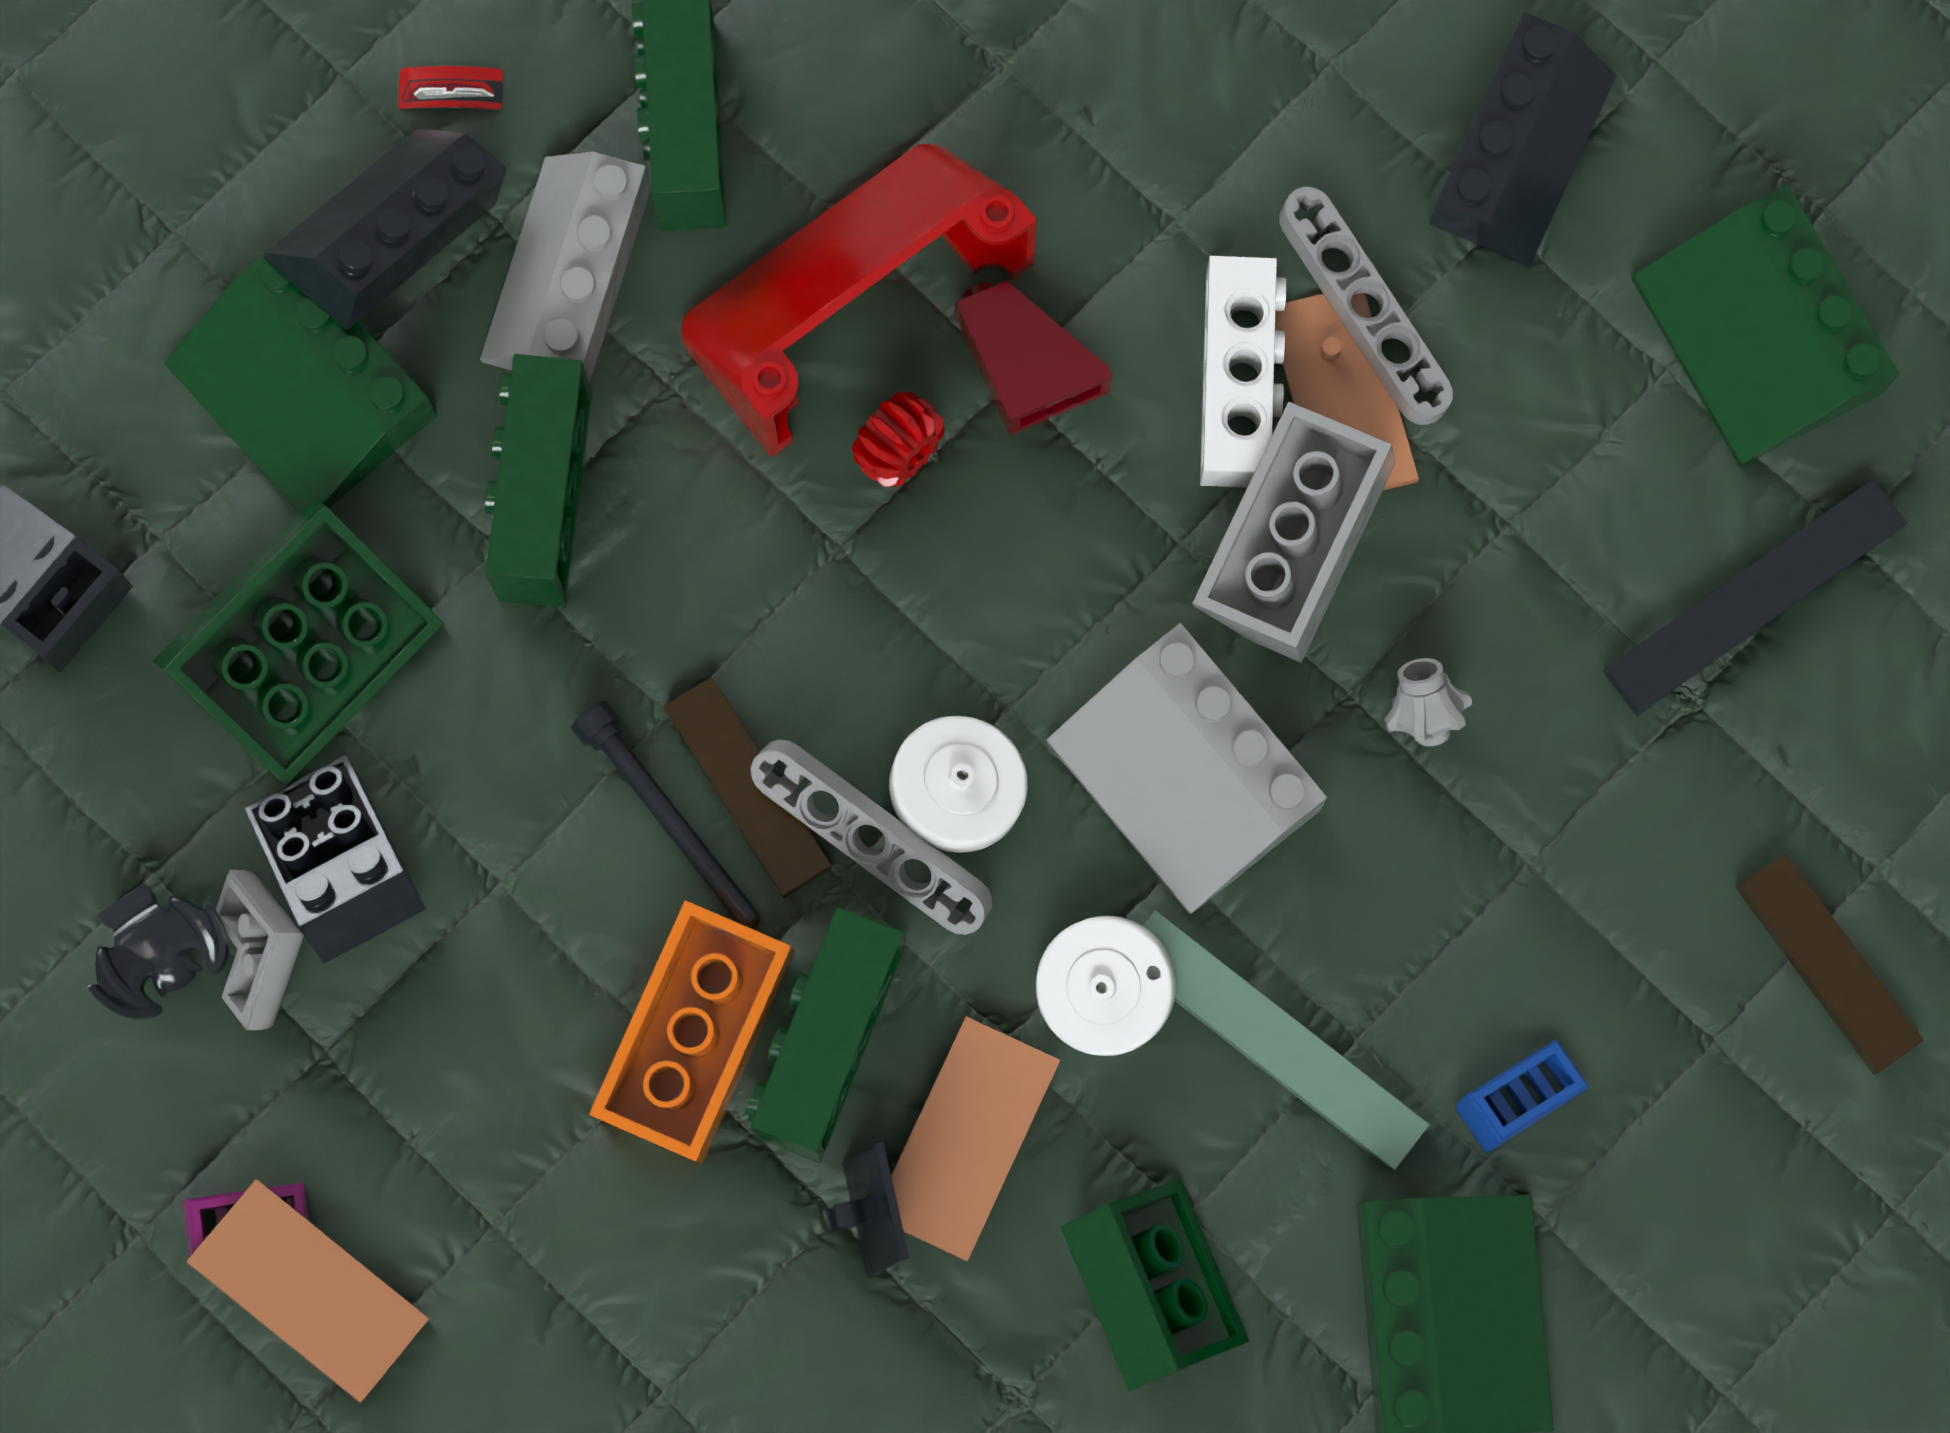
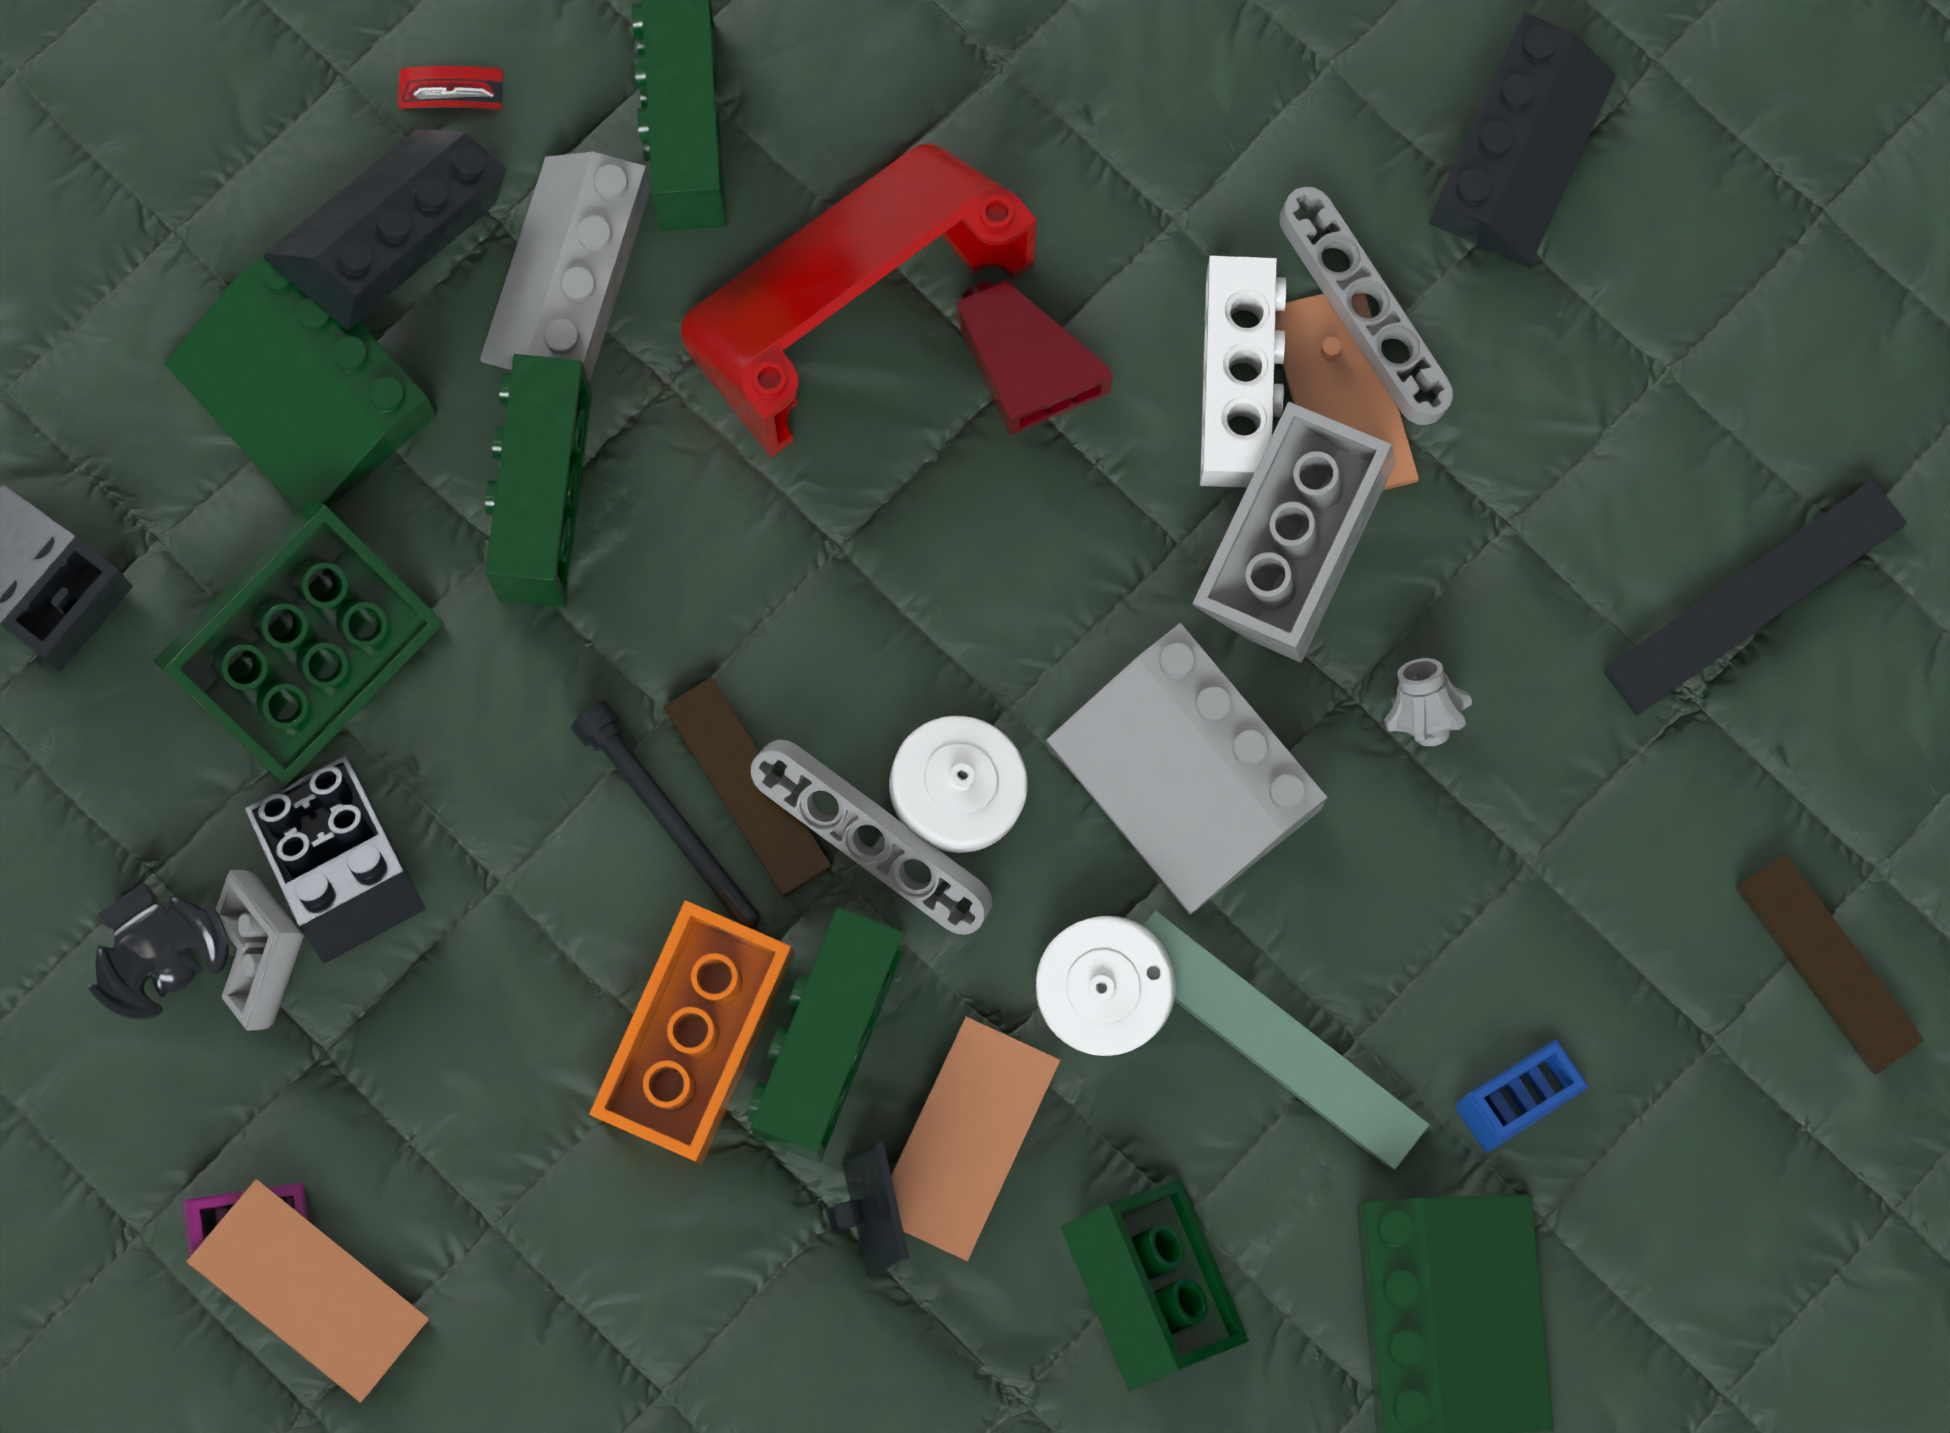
(898, 439): red gear -> none
(1765, 326): dark green slope -> none

